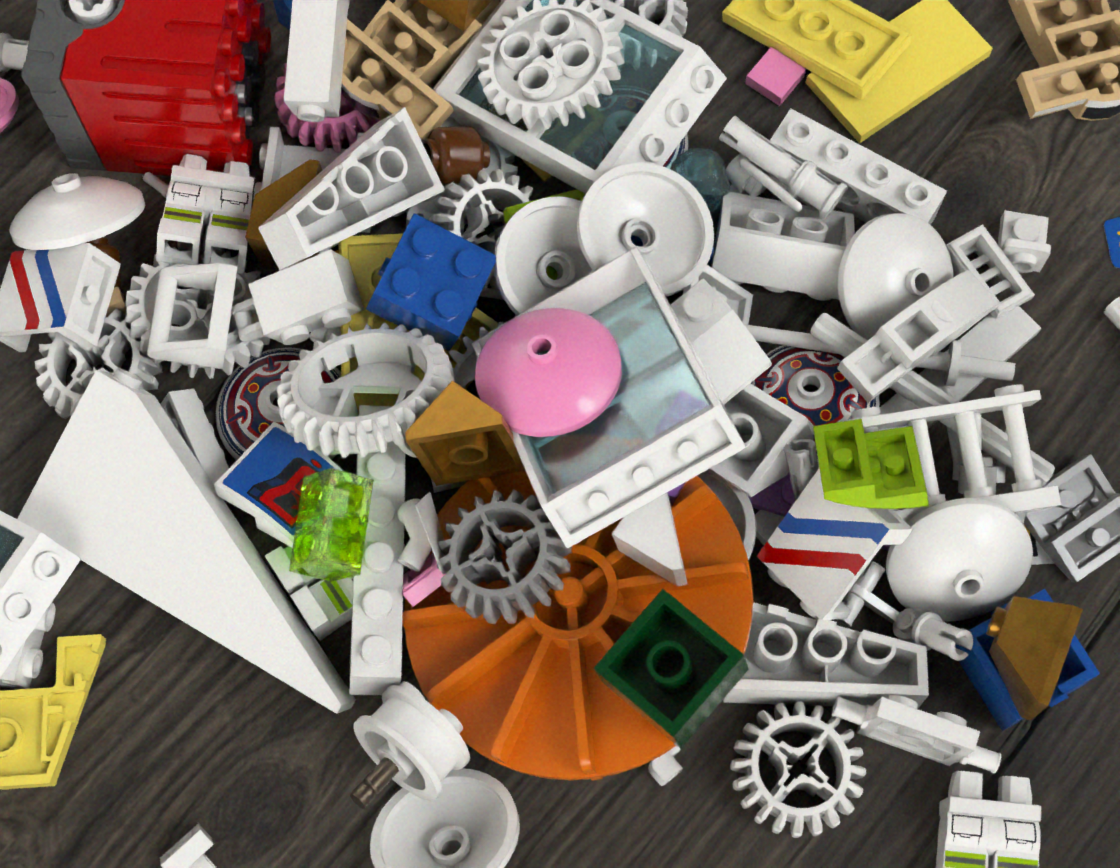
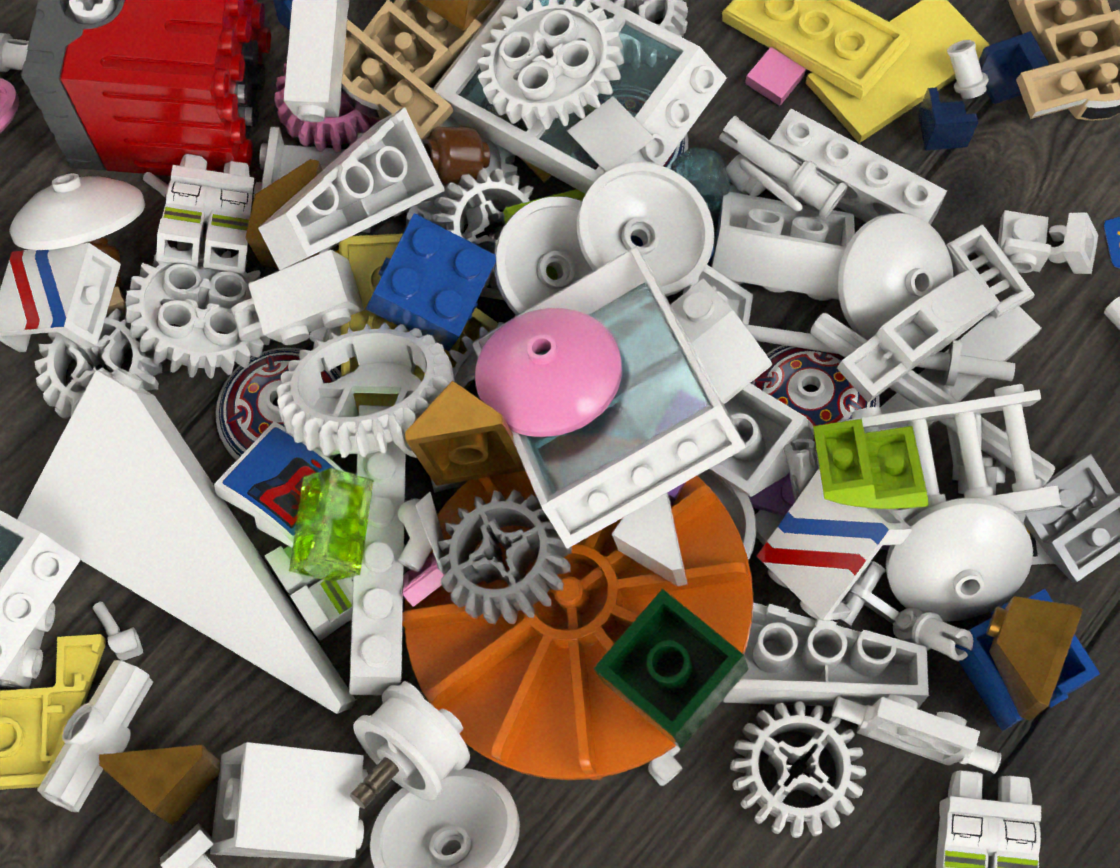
(92, 731): none -> white piece
(124, 643): none -> white hand
(165, 778): none -> pearl gold slope
(190, 420): white piece -> none
(201, 352): white tile -> none
(287, 803): none -> white slope
(610, 134): none -> white sticker
(945, 123): none -> dark blue panel
(967, 69): none -> white pin
(1006, 61): none -> dark blue panel
(1079, 243): none -> white tile

